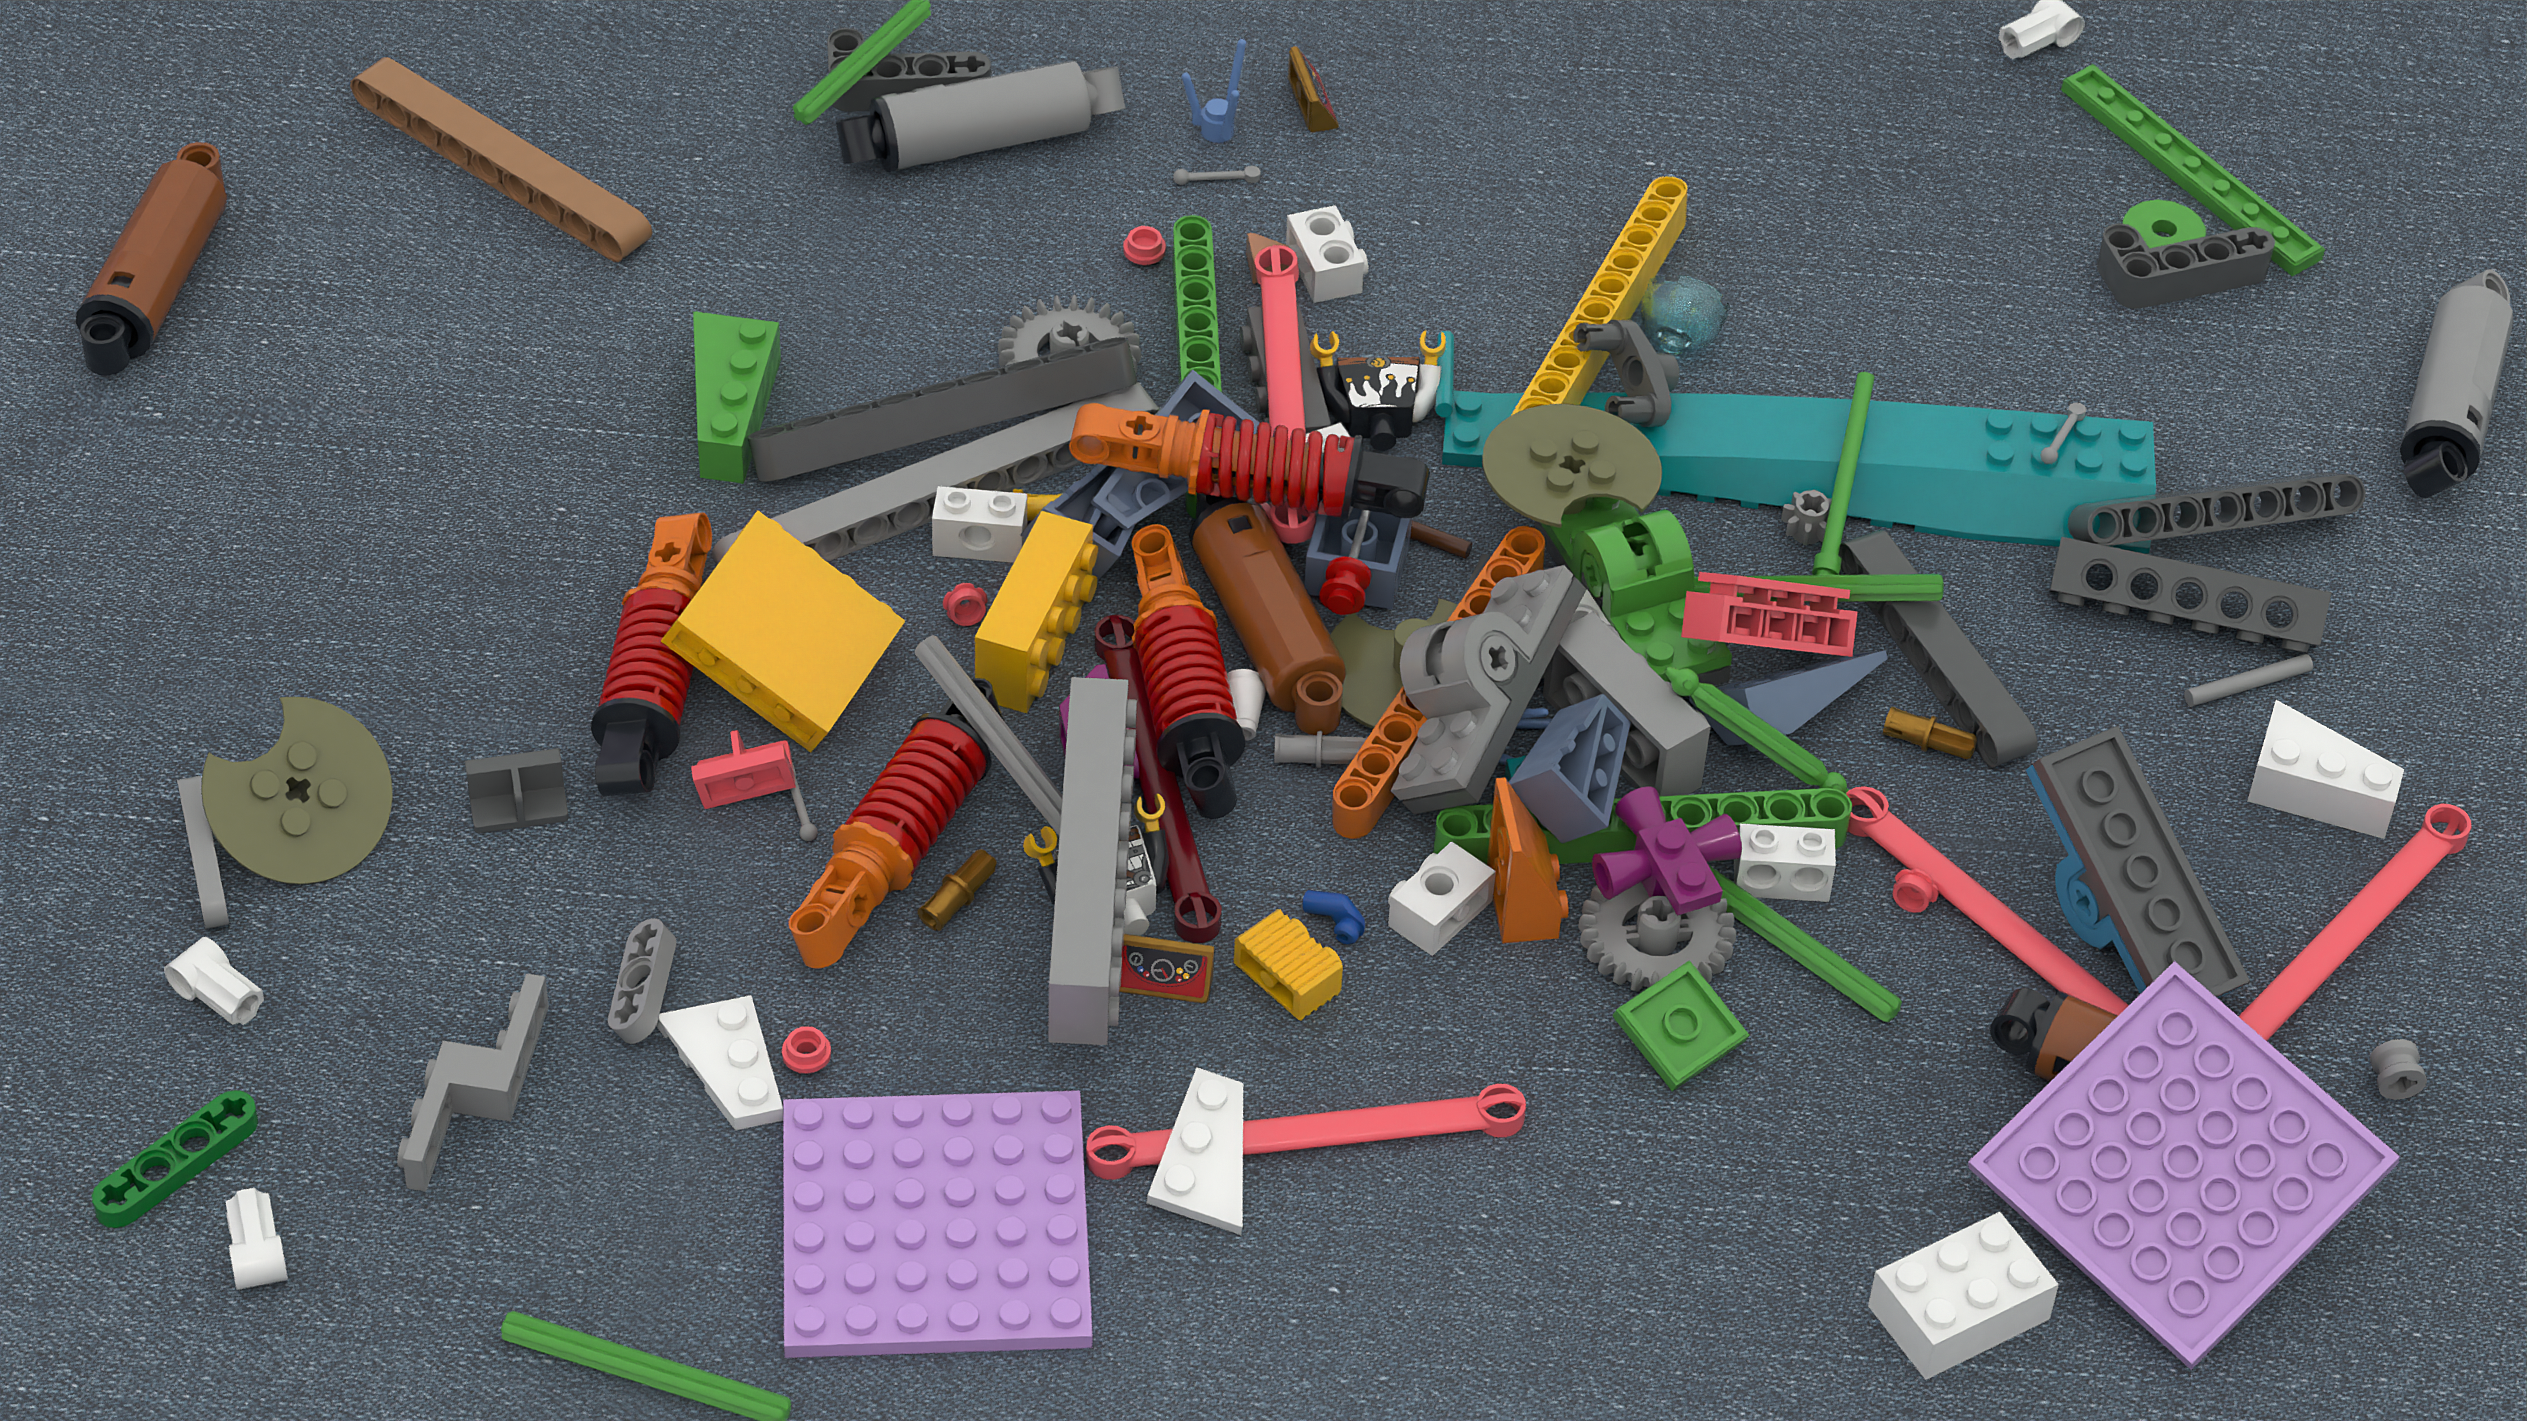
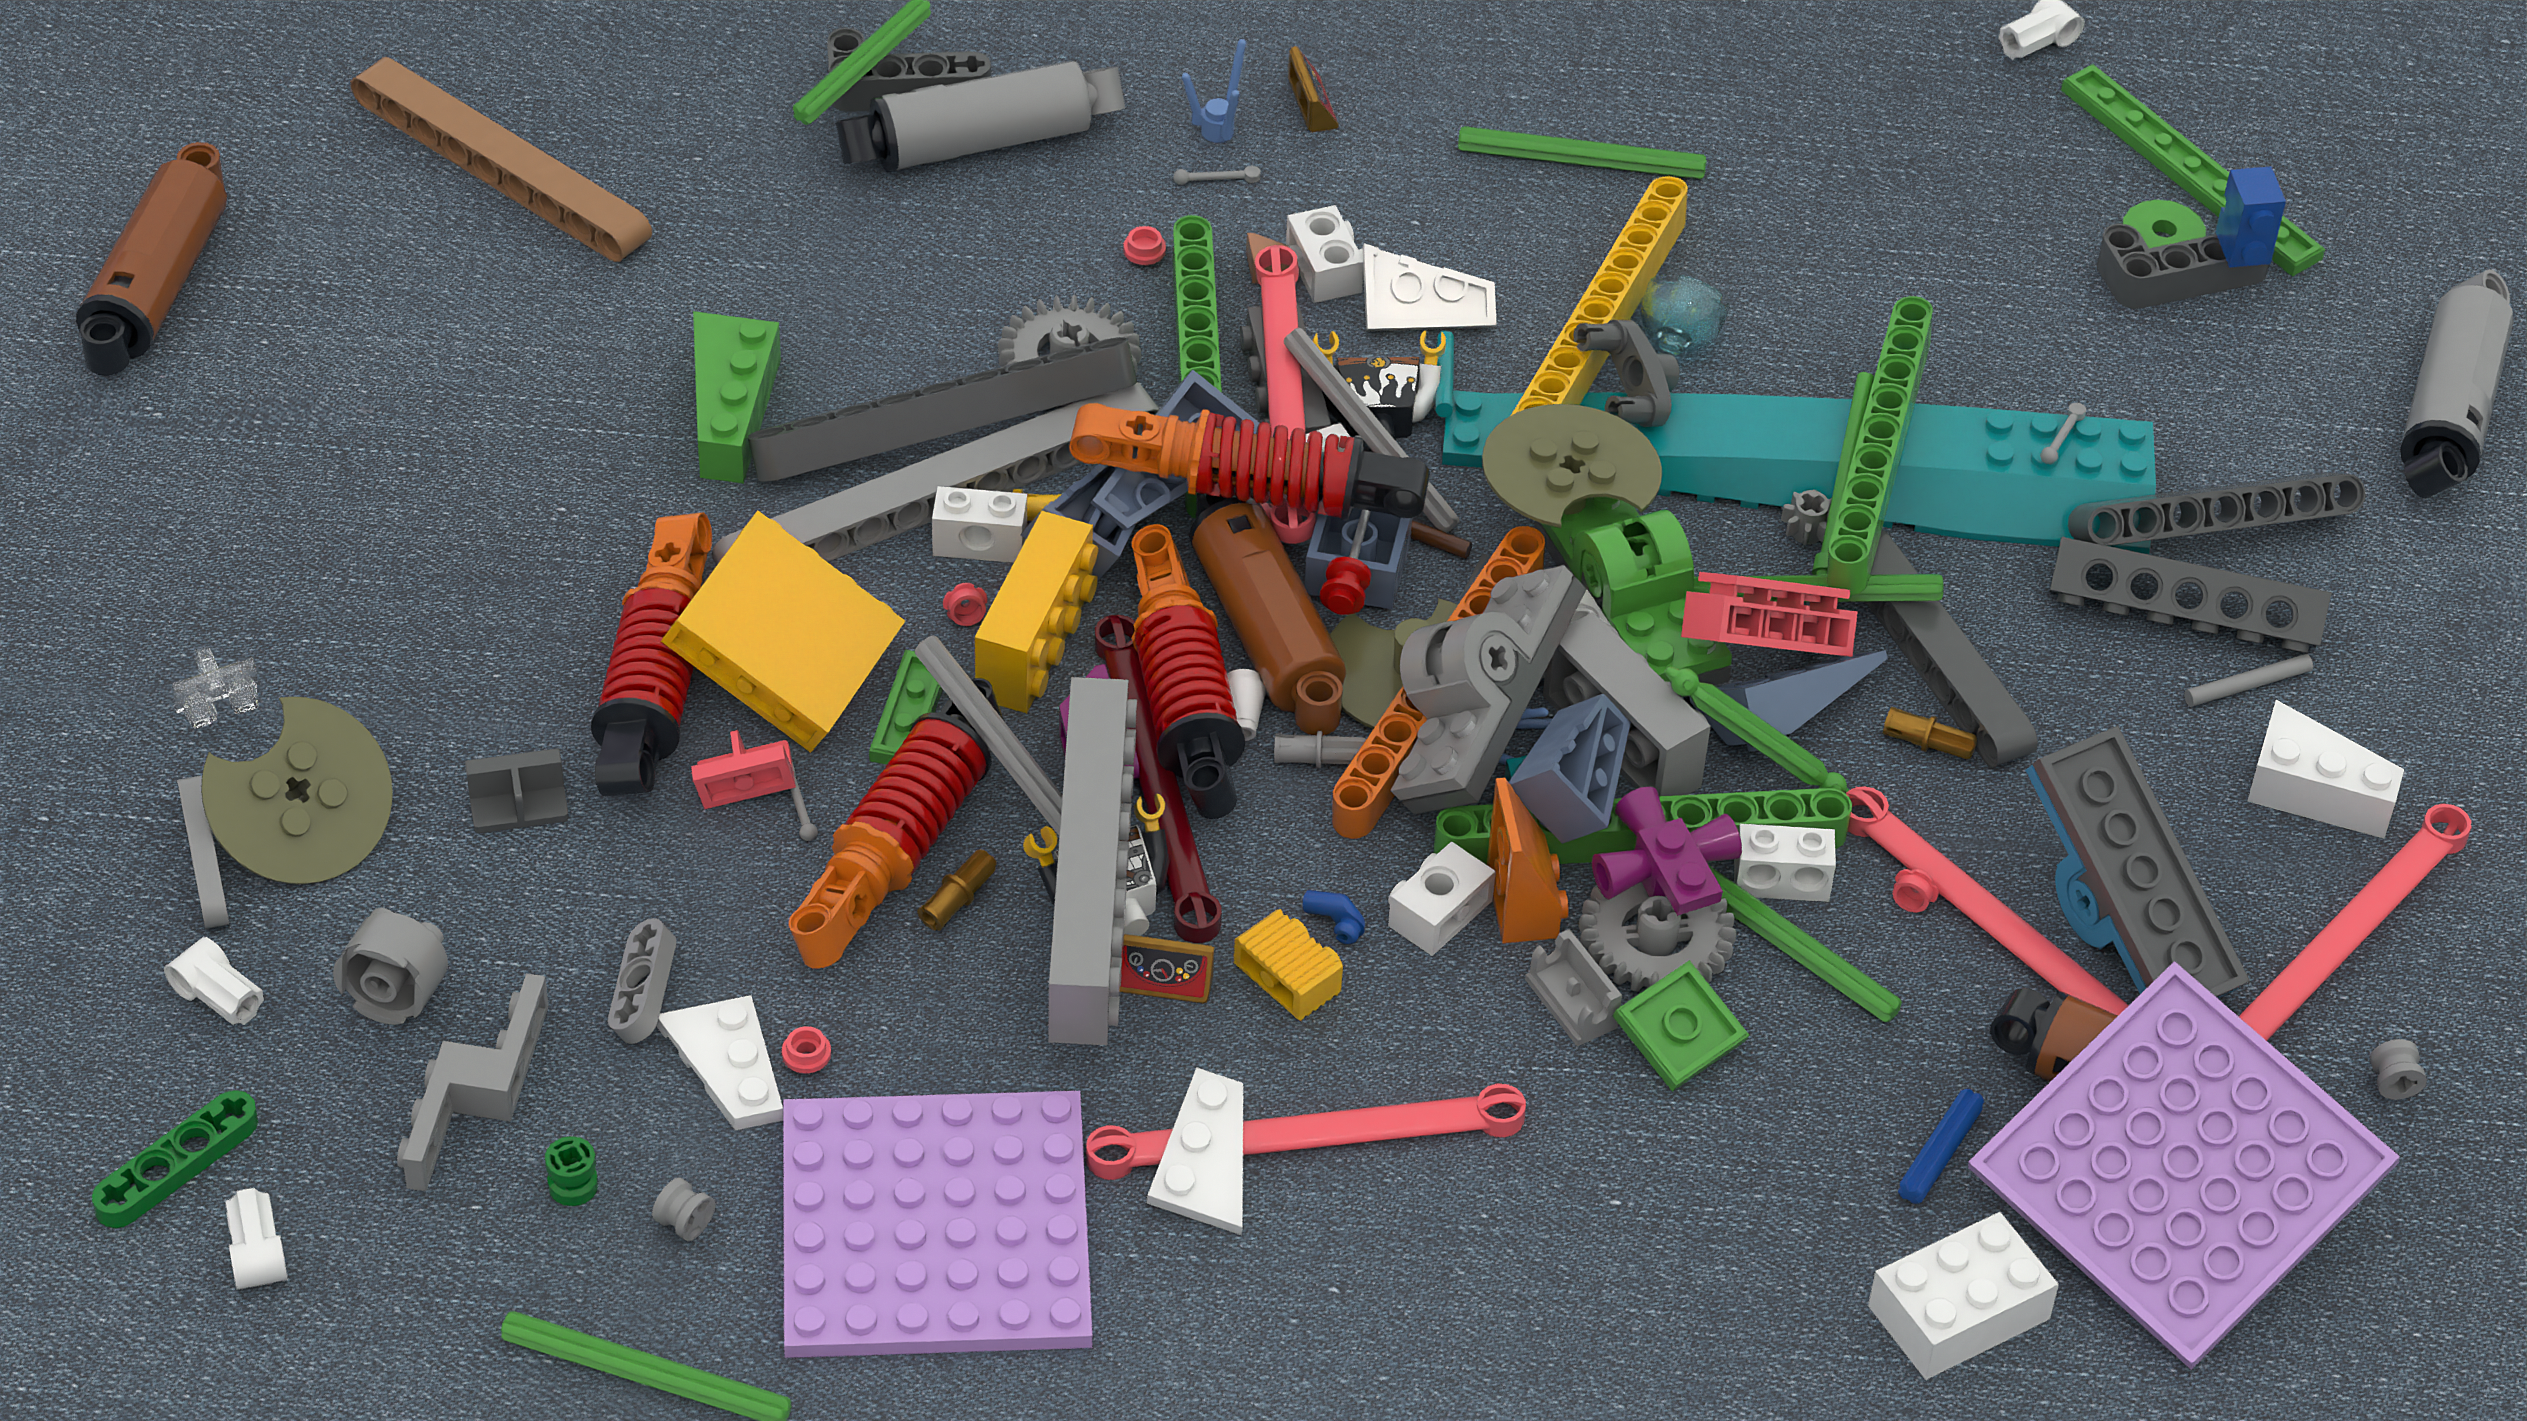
(197, 693): none -> clear hips
(391, 966): none -> light grey brick
(571, 1171): none -> green wheel
(683, 1209): none -> light grey wheel
(910, 696): none -> bright green tile
(1361, 418): none -> light grey axle
(1422, 296): none -> white wing
(1574, 989): none -> light grey hinge
(1582, 152): none -> bright green axle
(1879, 445): none -> bright green beam
(1941, 1146): none -> blue axle
(2250, 217): none -> blue brick

